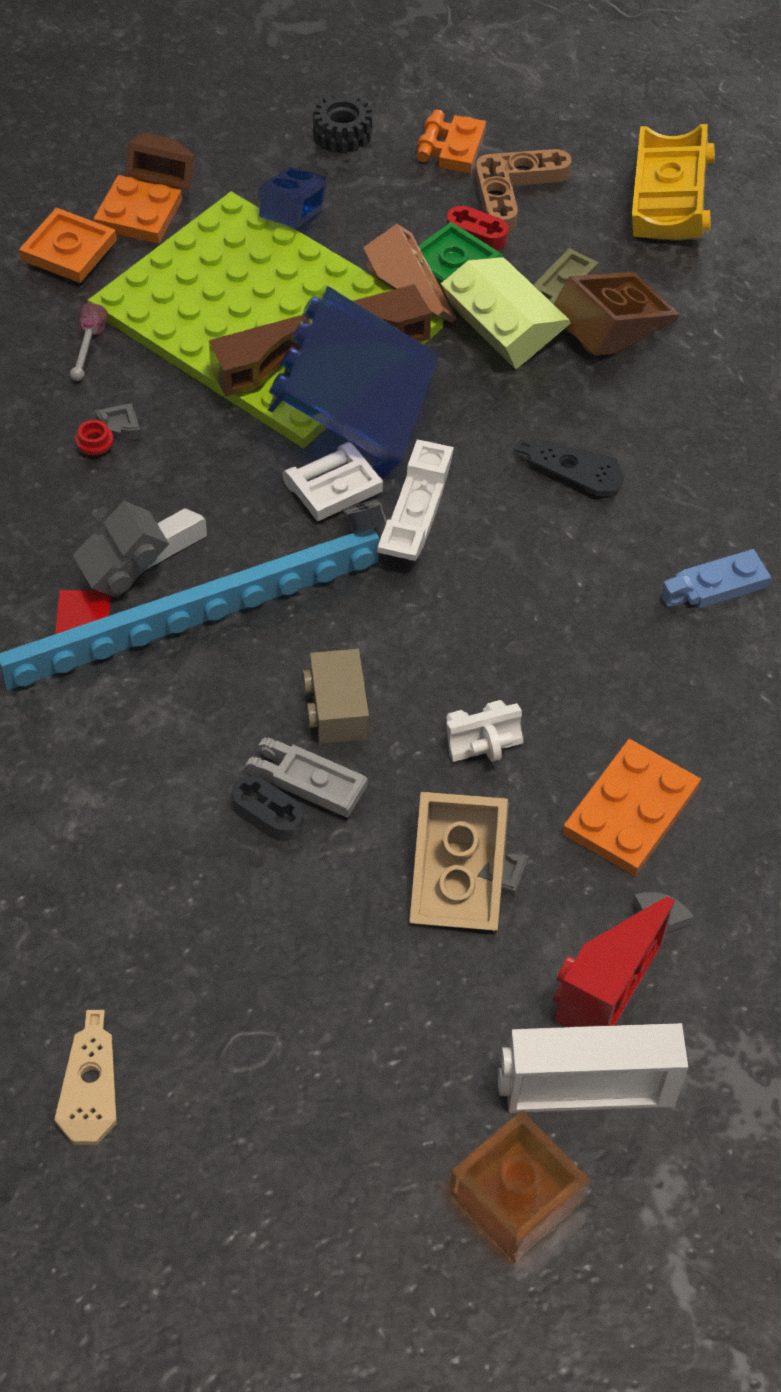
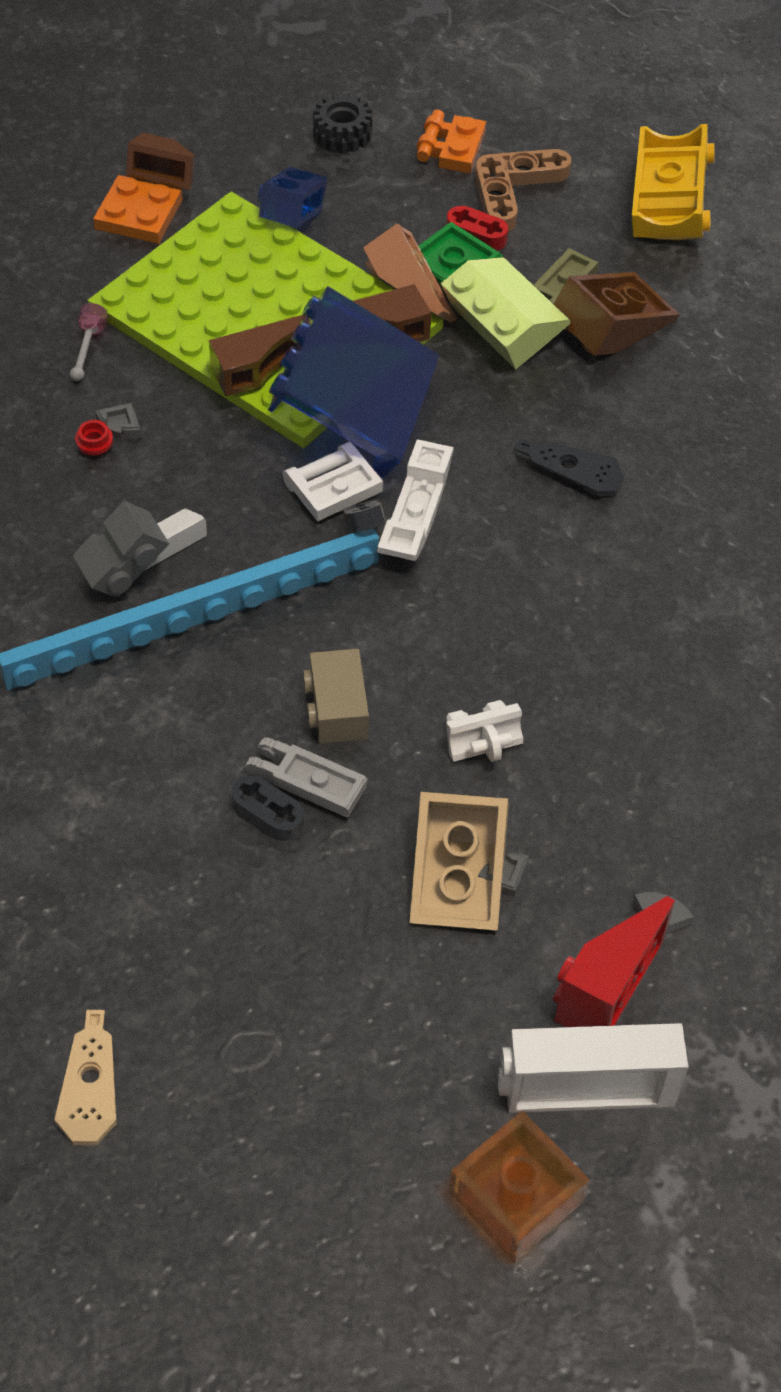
(68, 245): orange plate -> none
(80, 608): red sticker -> none
(631, 807): orange plate -> none
(717, 580): medium blue hinge -> none

